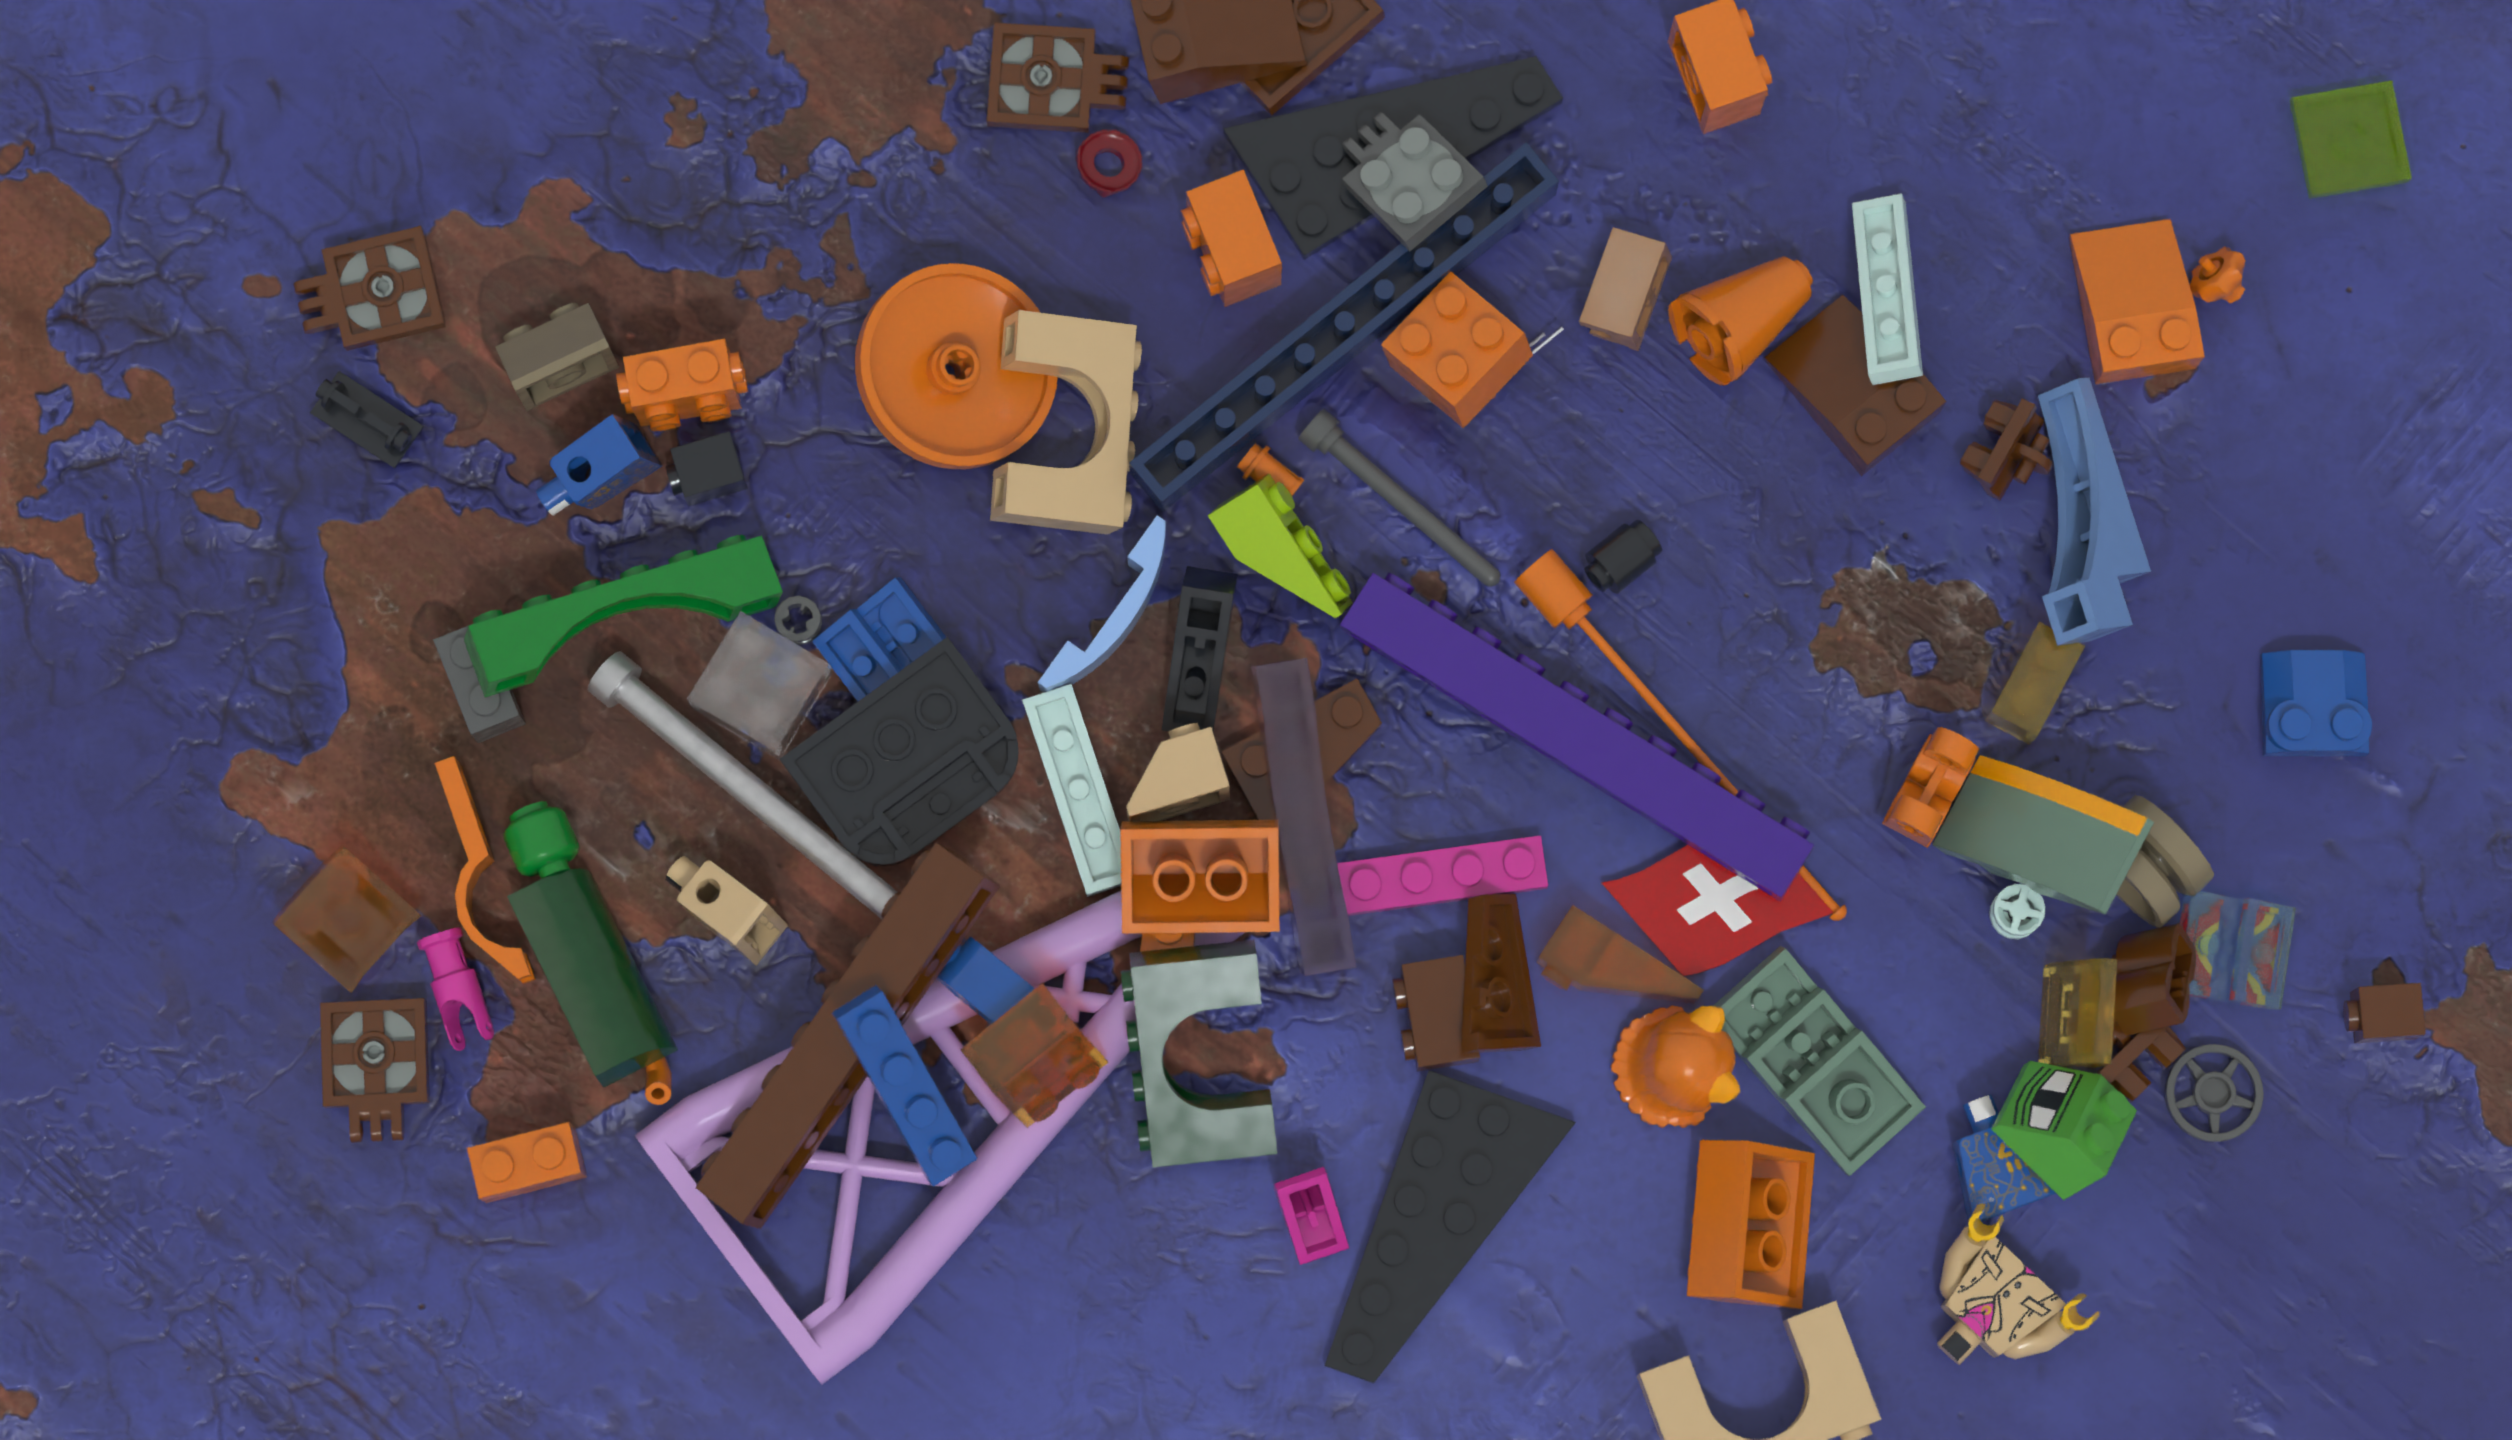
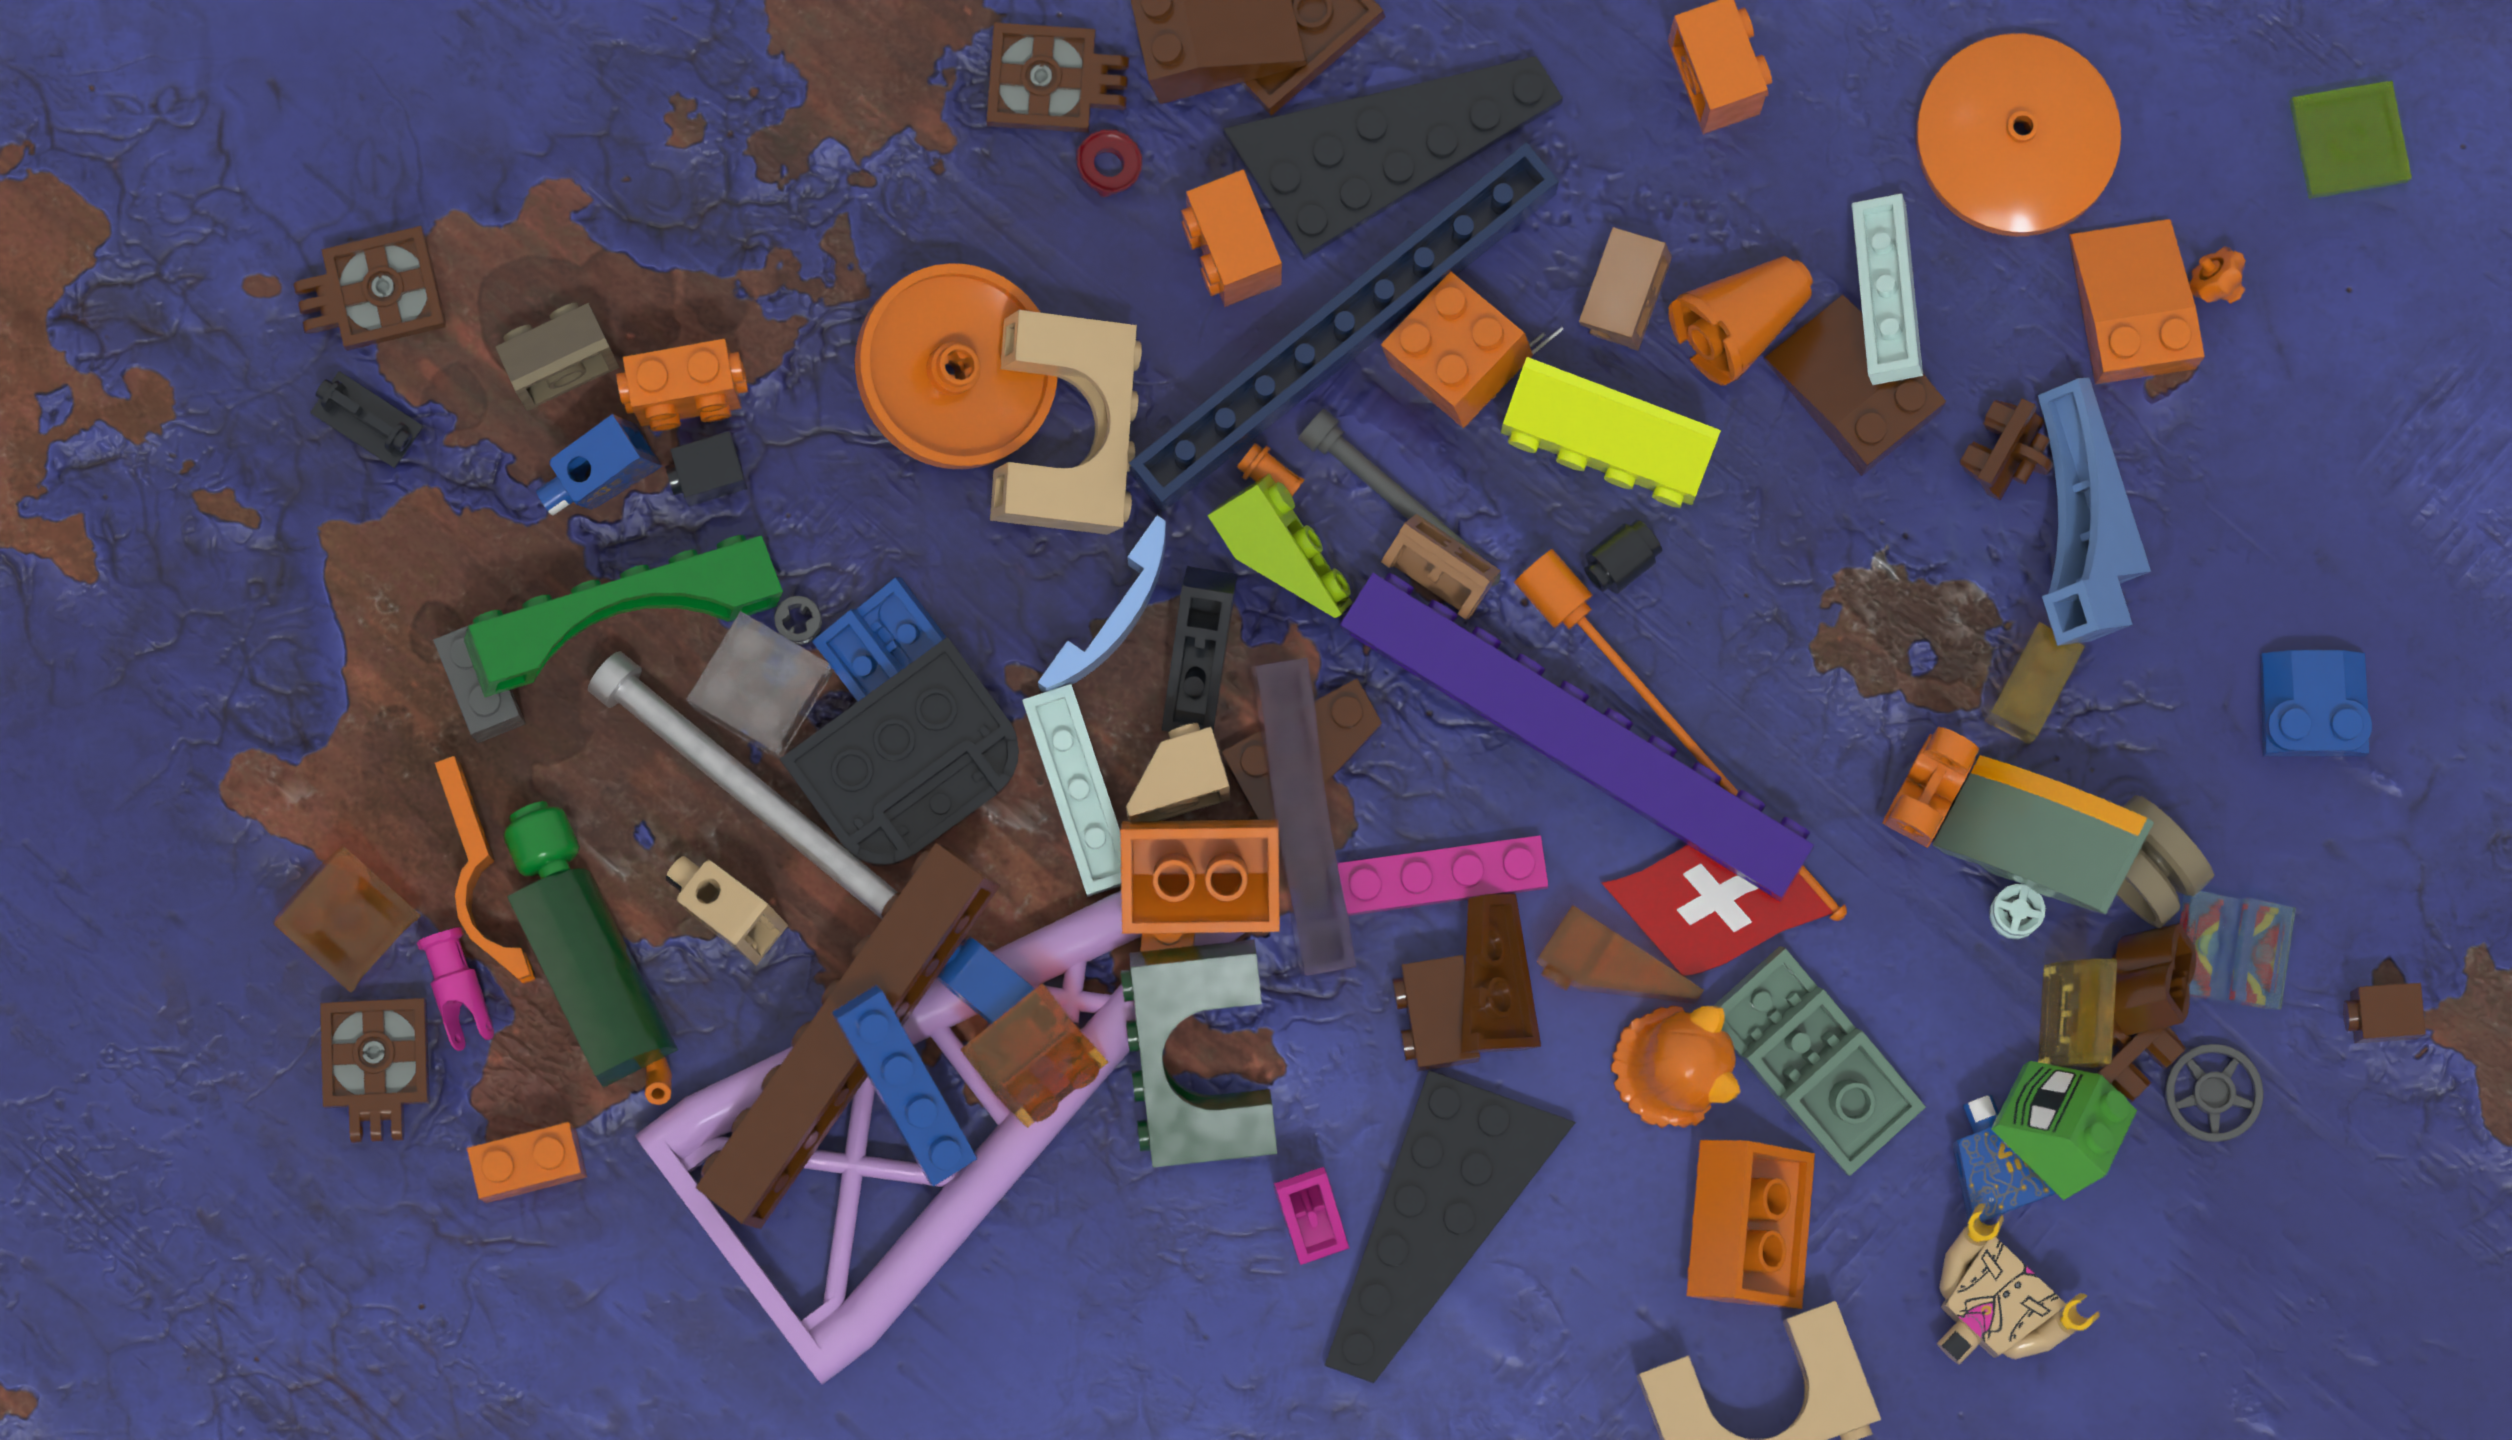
(1410, 178): piece -> none
(1441, 565): none -> medium nougat hinge
(1609, 433): none -> neon yellow slope
(2010, 179): none -> orange dish

